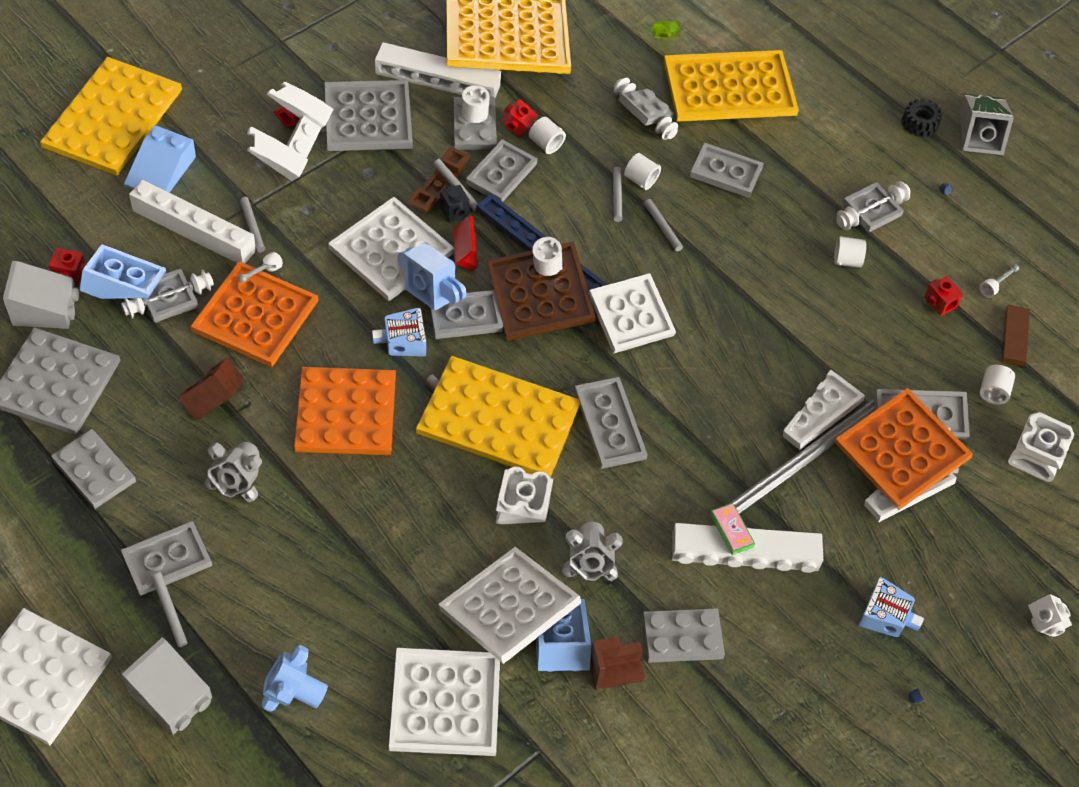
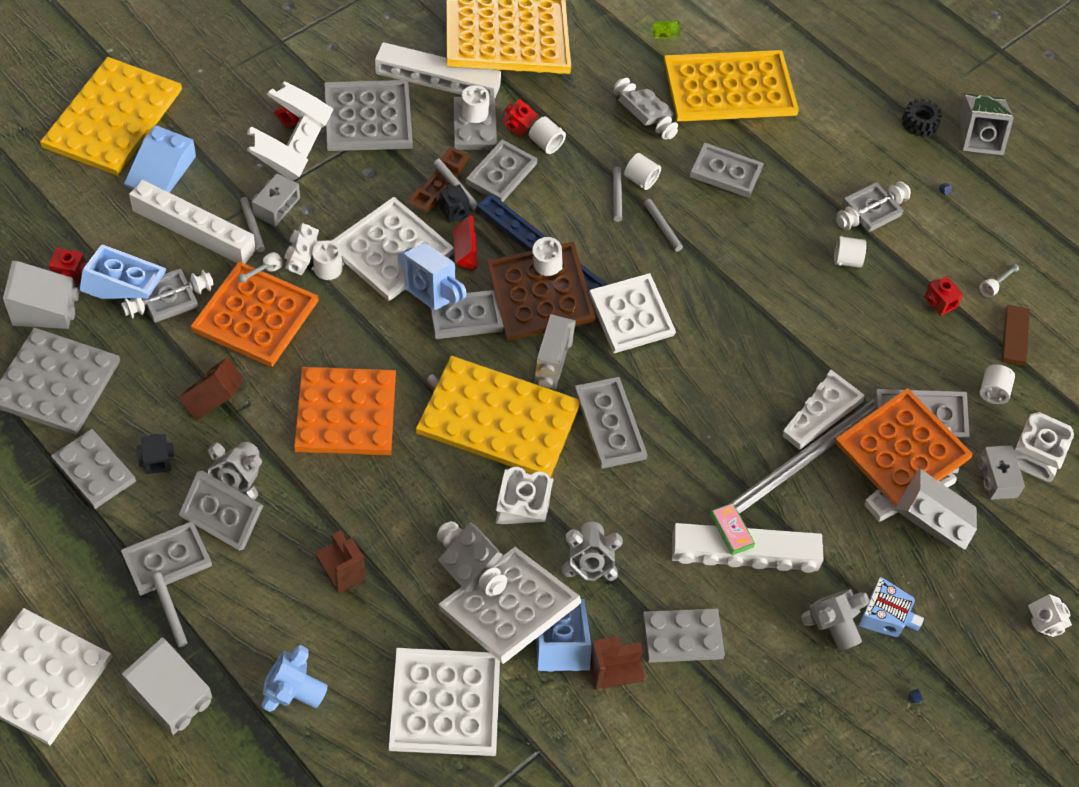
(155, 453): none -> black brick
(220, 510): none -> light grey plate
(275, 199): none -> light grey brick
(301, 250): none -> white brick
(327, 260): none -> white piece
(342, 562): none -> copper panel
(403, 334): torso -> none
(471, 558): none -> light grey plate
(553, 351): none -> light grey window
(837, 614): none -> light grey piece
(939, 511): none -> light grey slope
(1001, 472): none -> light grey brick

